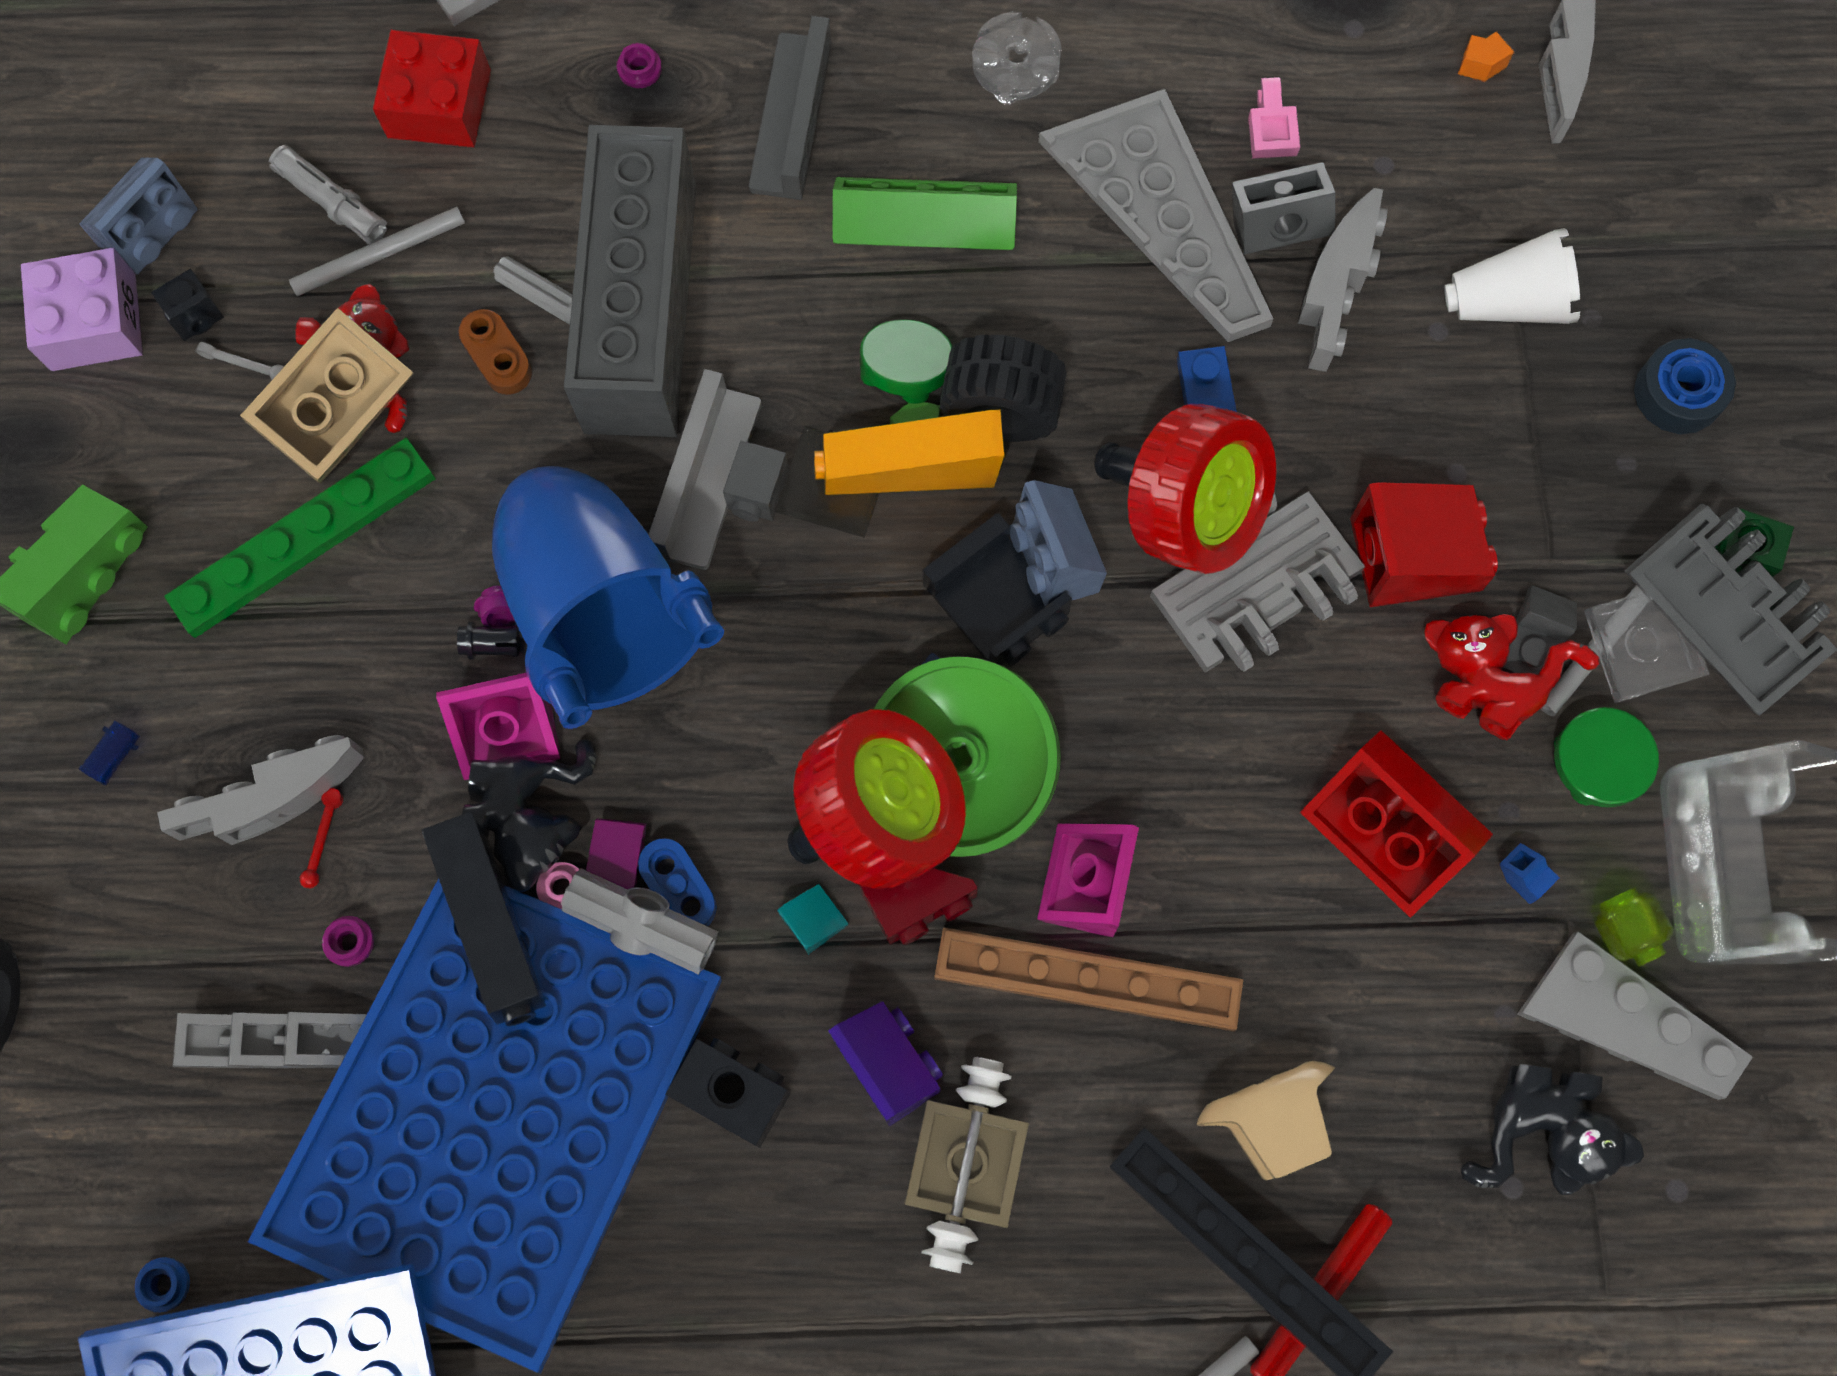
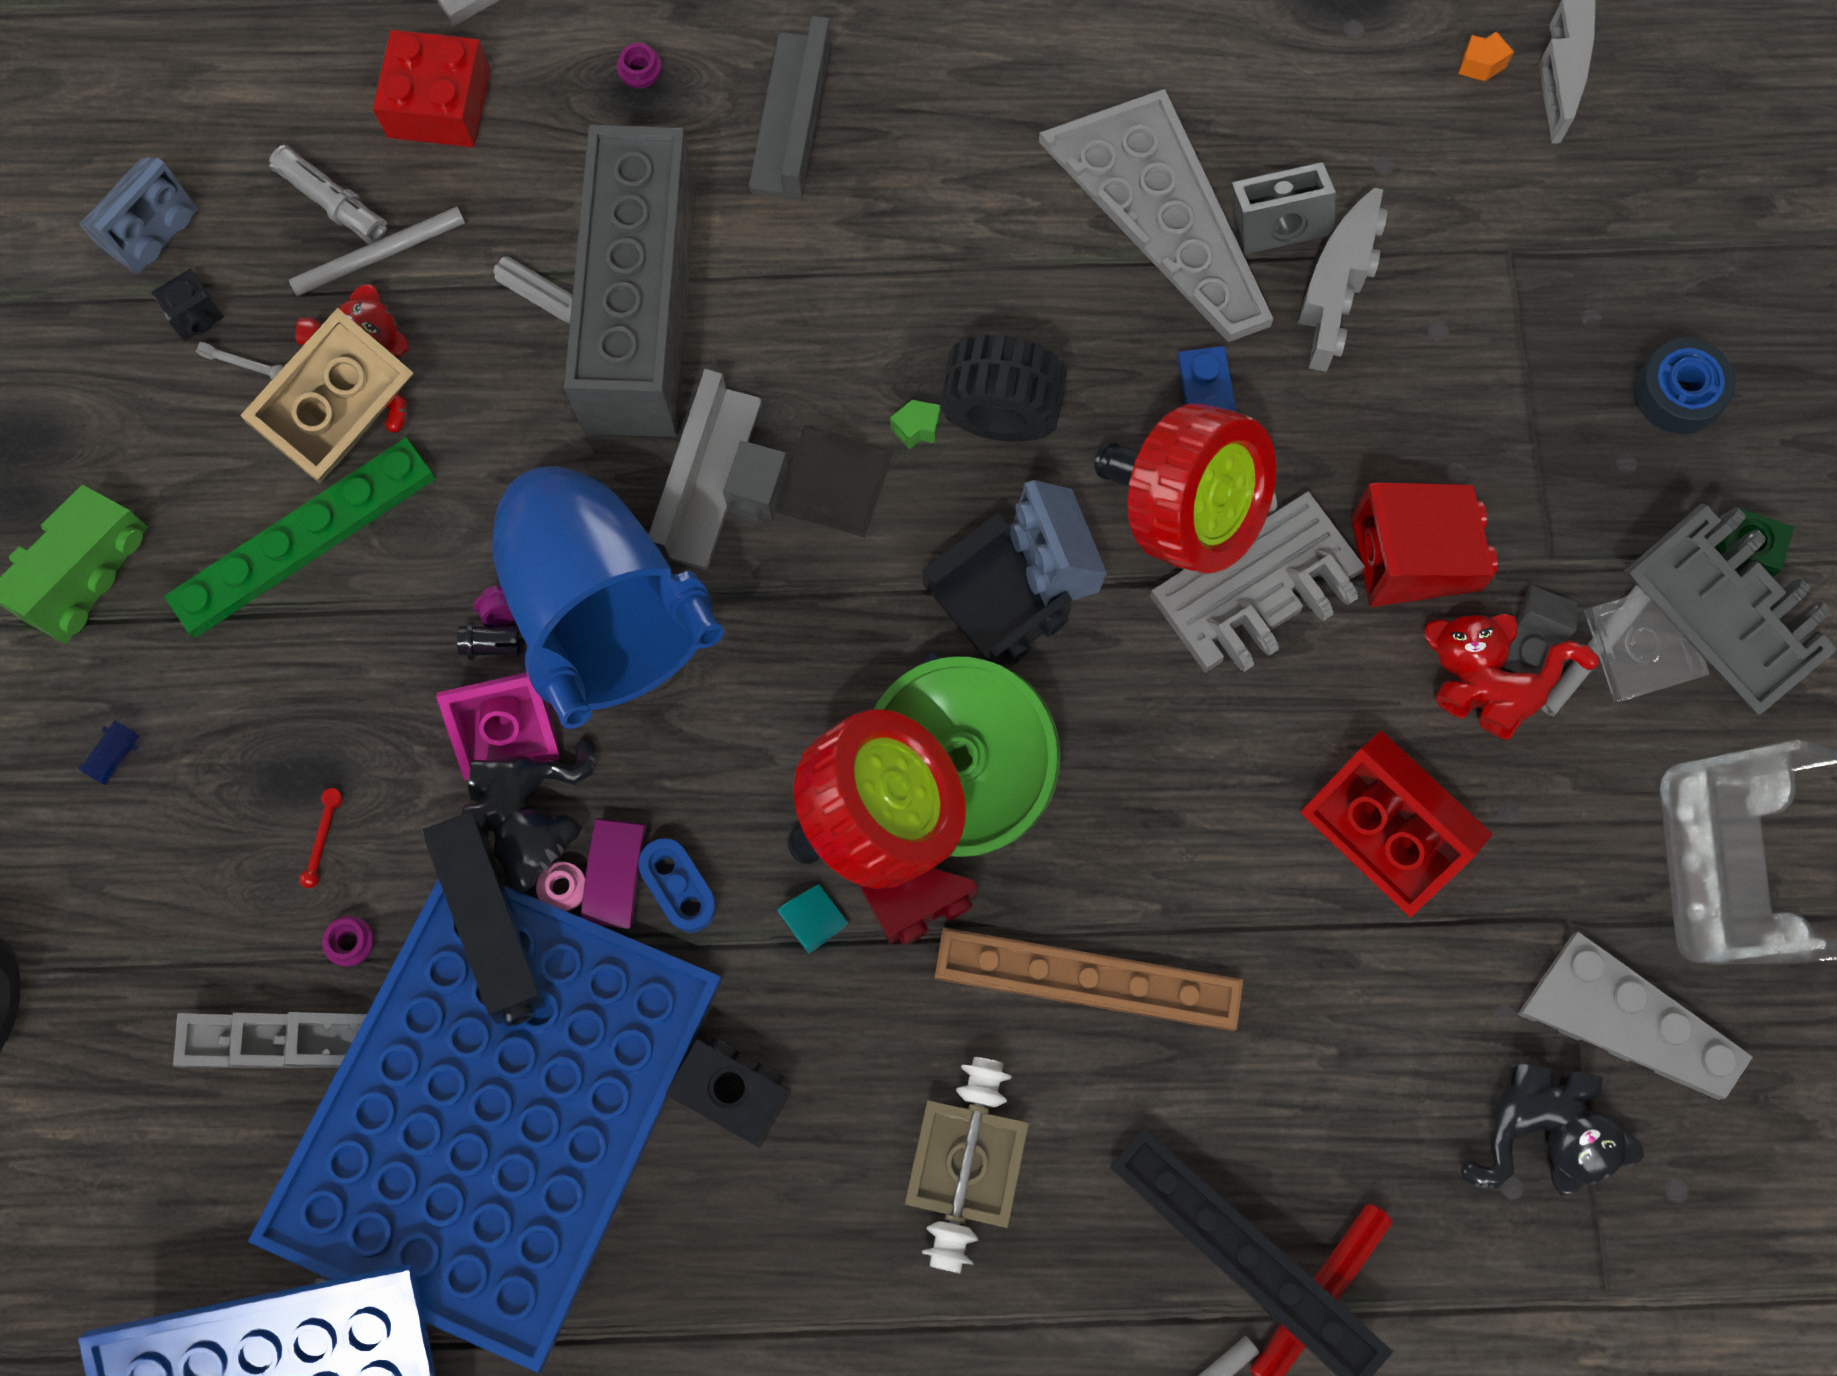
(81, 309): lavender brick -> none
(147, 1280): blue plate -> none
(282, 790): light grey slope -> none
(493, 349): dark orange plate -> none
(639, 921): light grey piece -> none
(886, 1061): dark purple slope -> none
(905, 358): tile -> none
(914, 455): light orange slope -> none
(924, 213): bright green panel -> none
(1009, 79): clear plate -> none
(1088, 876): dark pink slope -> none
(1271, 126): bright pink plate -> none
(1277, 1120): tan piece -> none
(1519, 284): white cone -> none
(1528, 873): blue piece -> none
(1606, 757): green tile -> none
(1634, 926): clear neon green head -> none

